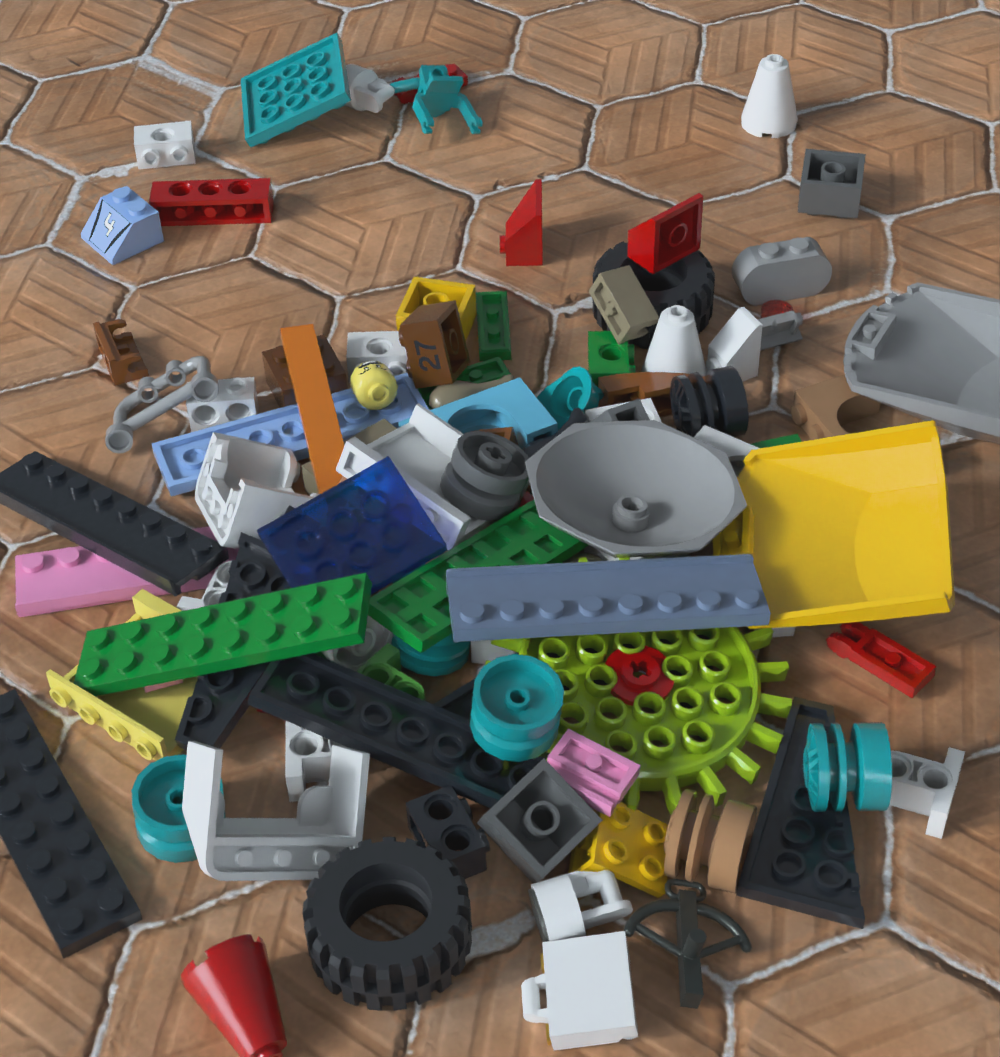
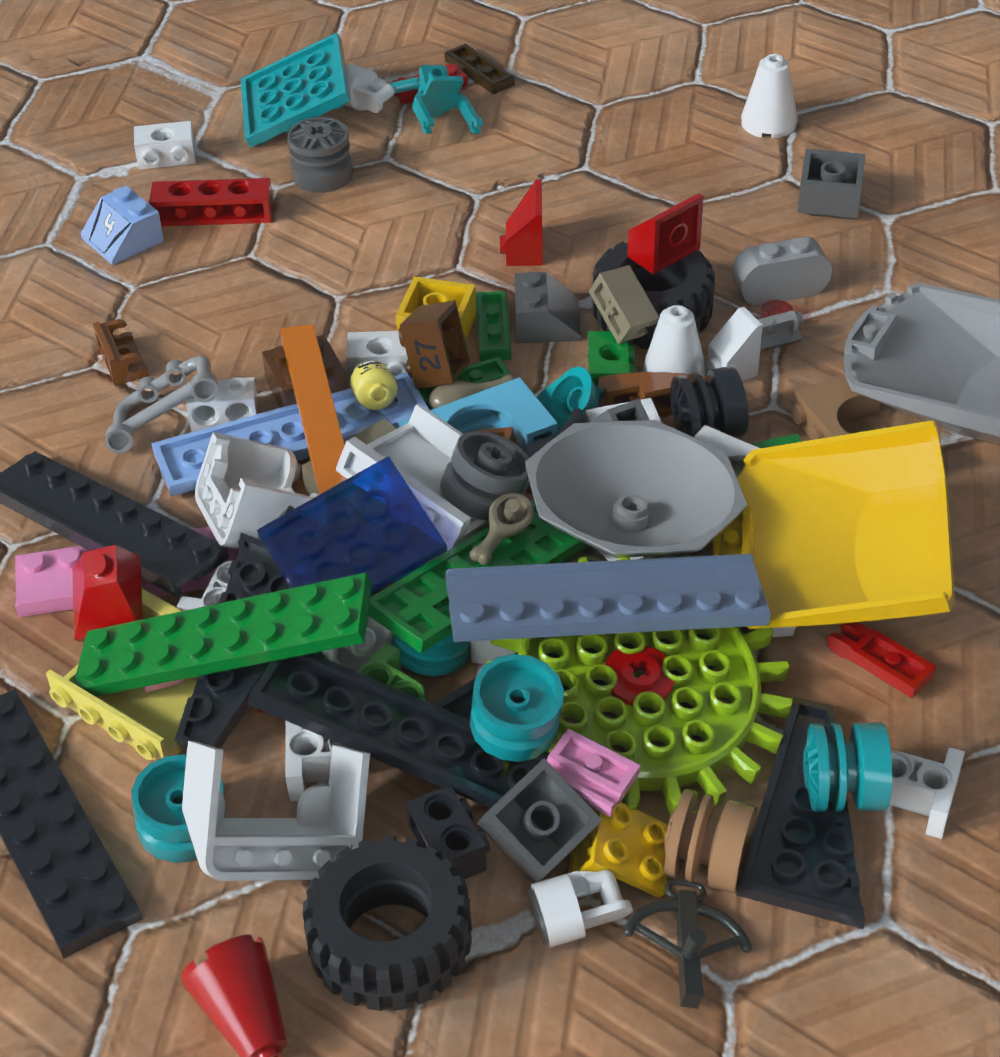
(106, 589): none -> red slope
(320, 154): none -> dark grey wheel
(480, 68): none -> dark brown tile
(507, 517): none -> dark tan piece
(545, 309): none -> dark grey slope
(585, 991): white piece -> none

